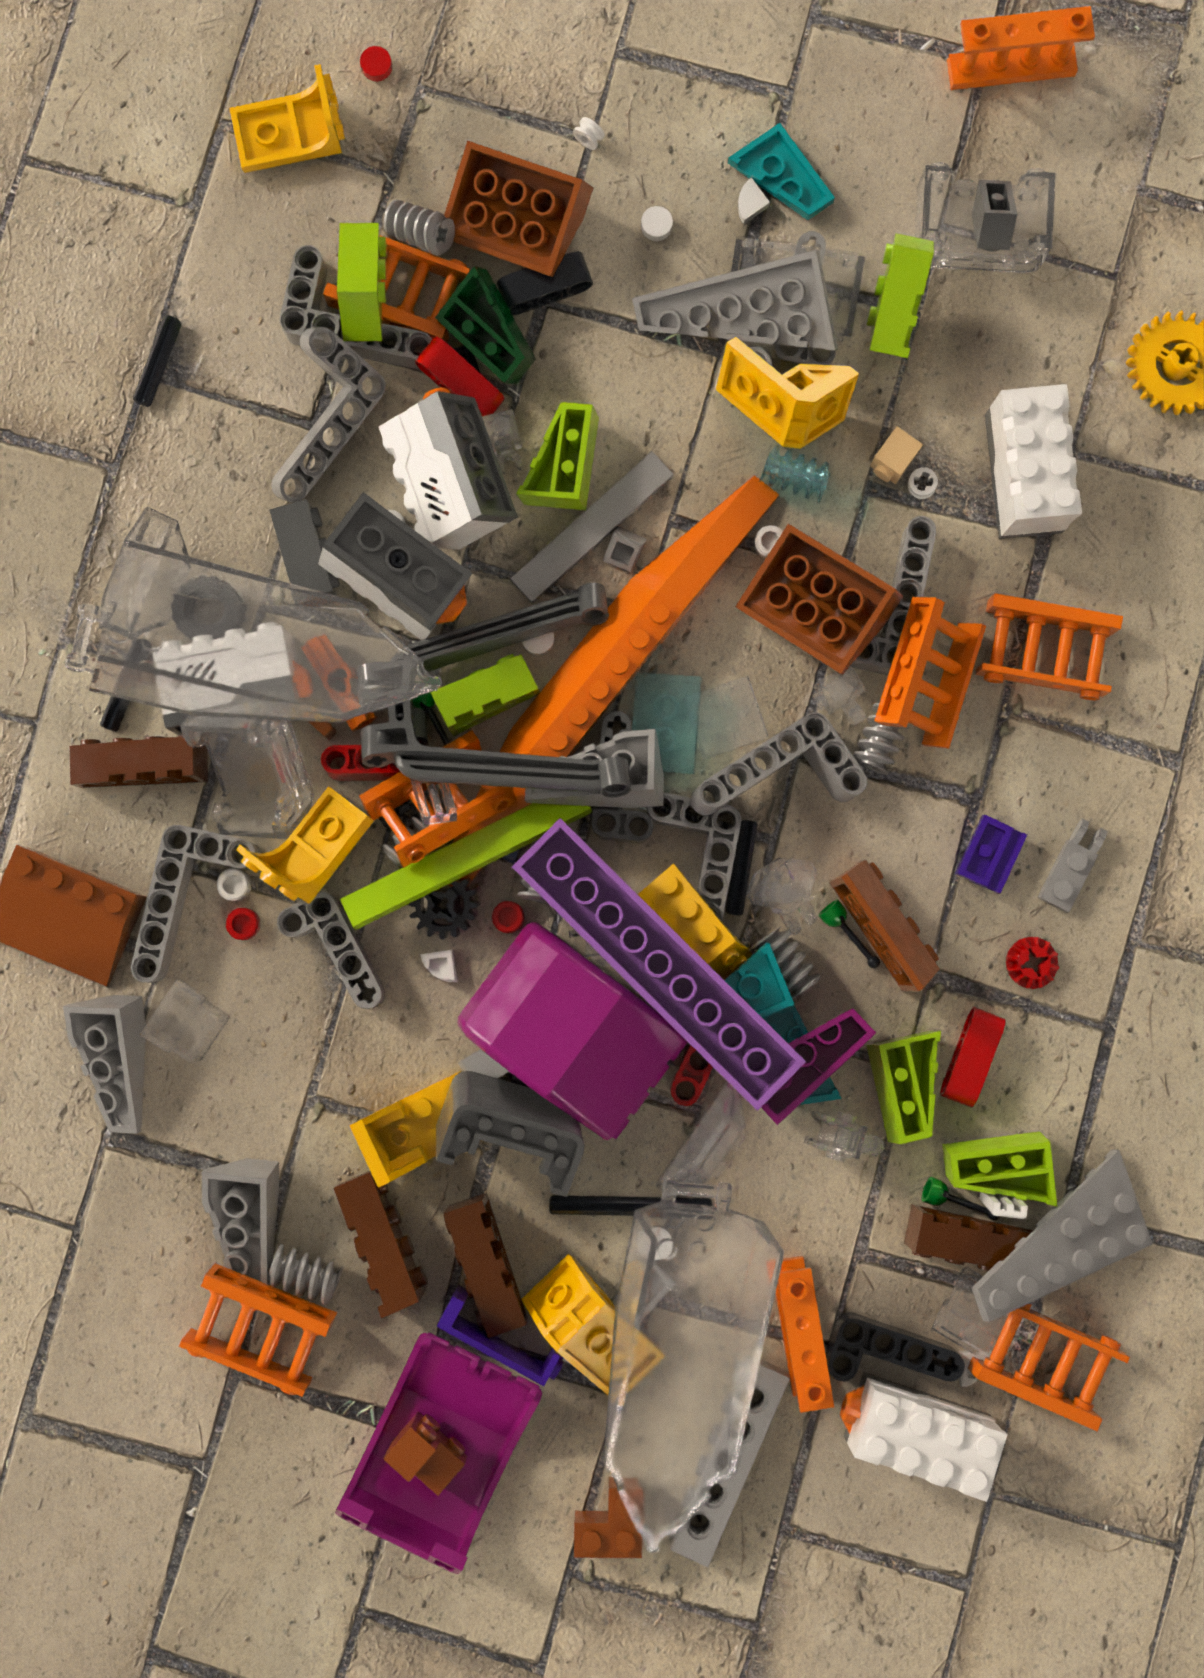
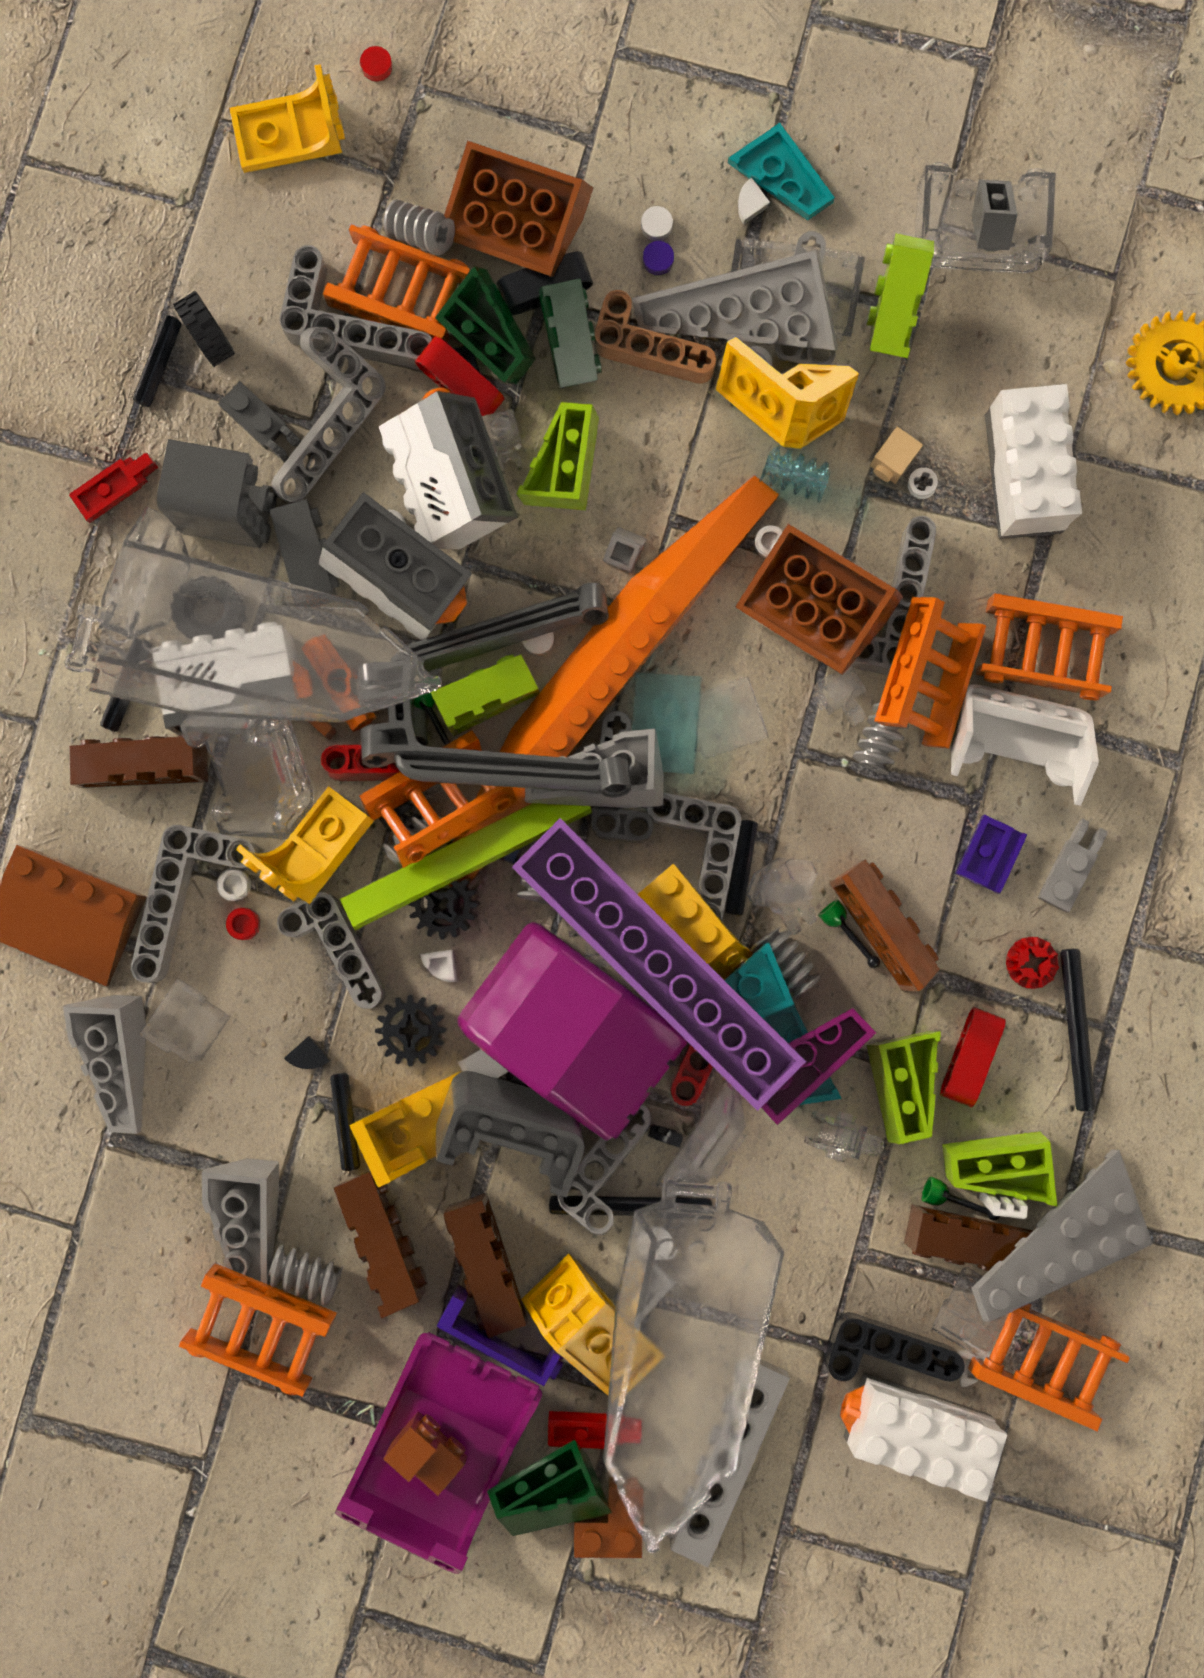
(112, 486): none -> red hinge
(204, 328): none -> black tyre
(214, 494): none -> dark grey windscreen
(257, 419): none -> dark grey hinge
(307, 1055): none -> black tile
(344, 1117): none -> black axle
(359, 281): lime wedge -> none
(410, 1014): none -> black gear
(439, 816): clear tile -> none
(508, 917): red tile -> none
(550, 1493): none -> dark green wedge
(569, 333): none -> dark green wedge
(583, 1427): none -> red hinge
(588, 133): white bush -> none
(592, 527): light grey tile -> none
(610, 1163): none -> light grey beam
(657, 344): none -> medium nougat beam
(658, 257): none -> dark purple piece
(665, 1135): none -> black tile
(776, 758): light grey beam -> none
(803, 1336): orange fence -> none
(1019, 47): orange fence -> none
(1029, 732): none -> white windscreen
(1078, 1029): none -> black axle

